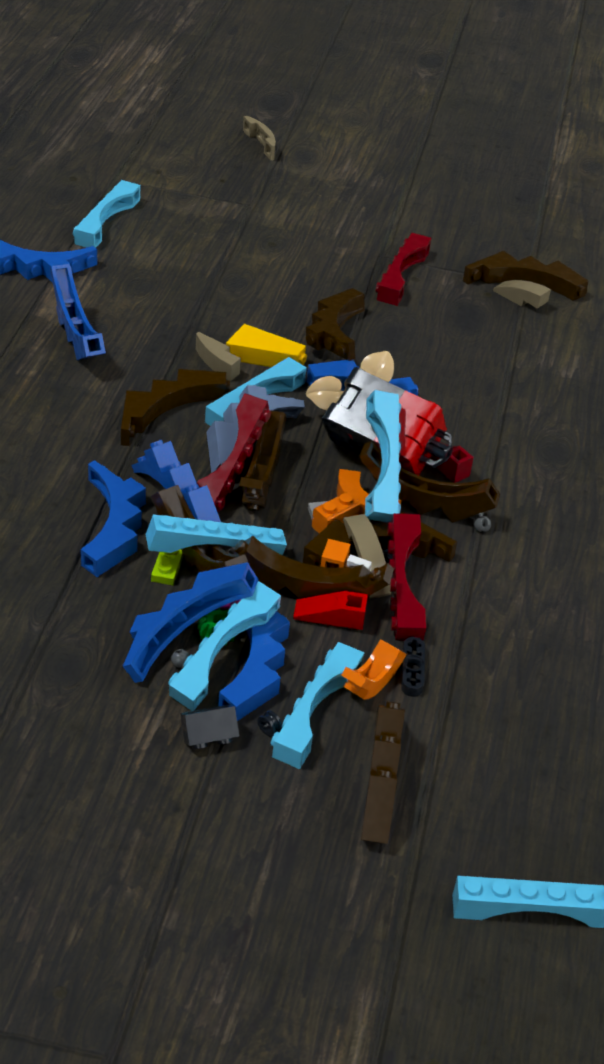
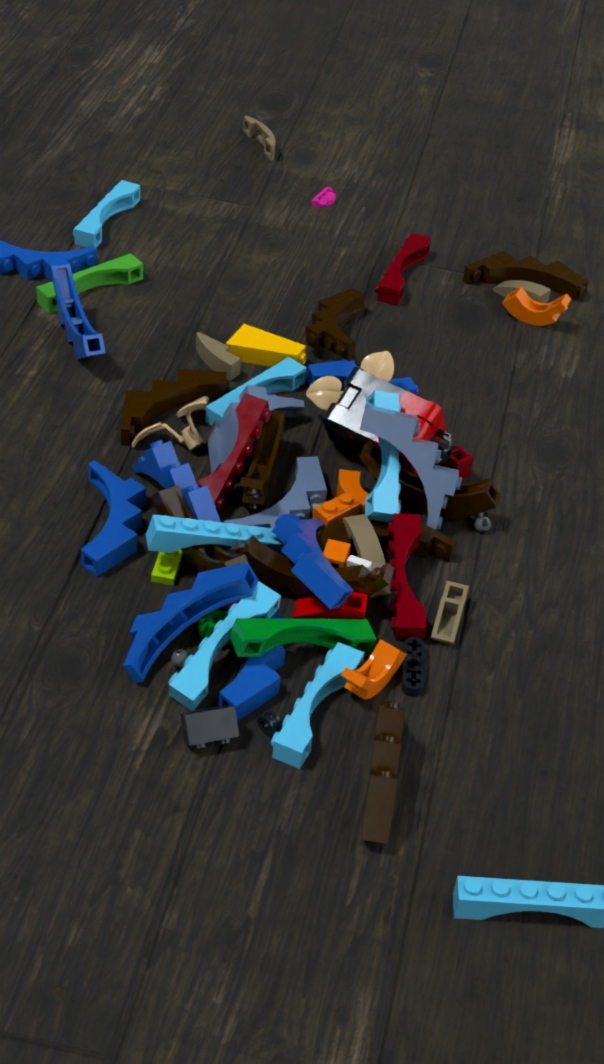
(116, 271): none -> bright green arch
(190, 434): none -> tan plant
(258, 635): none -> green arch
(307, 489): none -> sand blue arch
(309, 560): none -> blue arch
(324, 198): none -> dark pink tile
(399, 431): none -> sand blue arch
(449, 612): none -> dark tan slope
(532, 312): none -> orange arch

